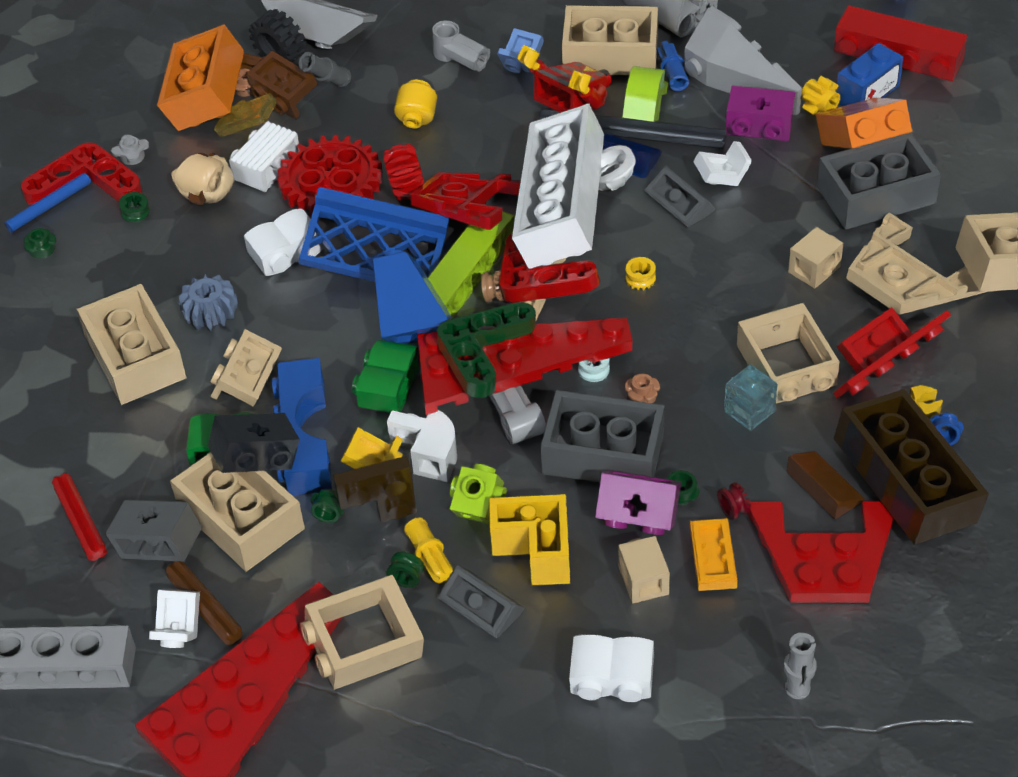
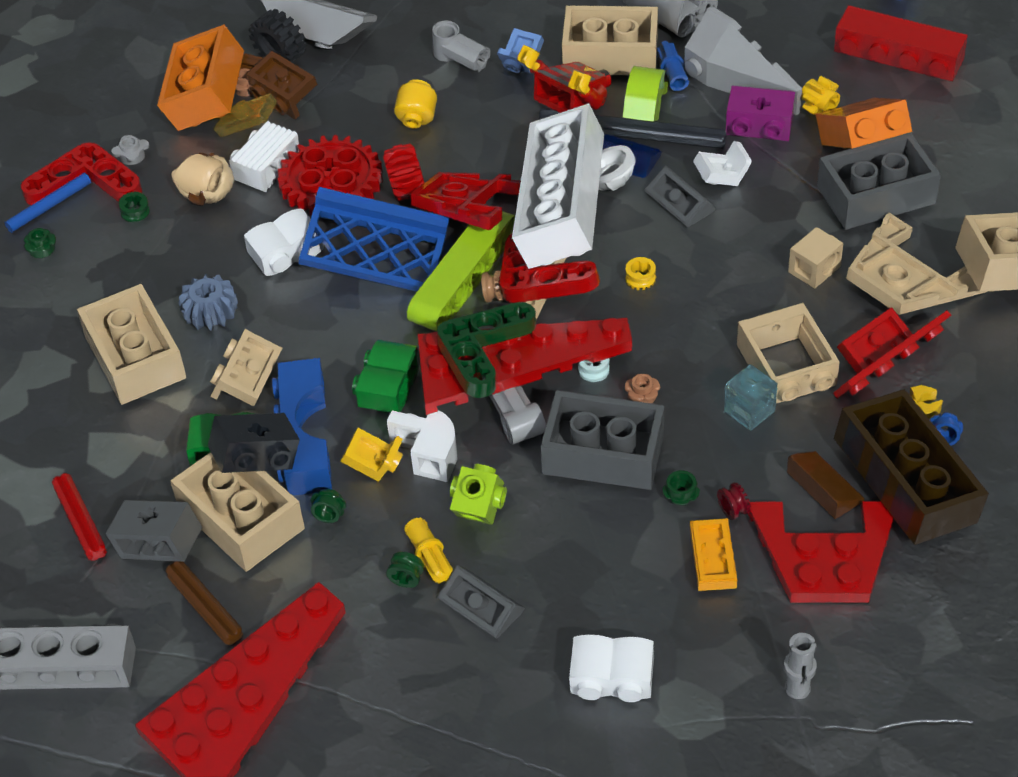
(176, 617): white bracket -> none
(324, 69): dark grey pin -> none
(345, 671): tan window -> none
(385, 482): dark brown plate -> none
(406, 299): blue slope -> none
(535, 528): yellow brick -> none
(643, 569): tan brick -> none
(658, 493): brick -> none
(870, 75): blue brick -> none

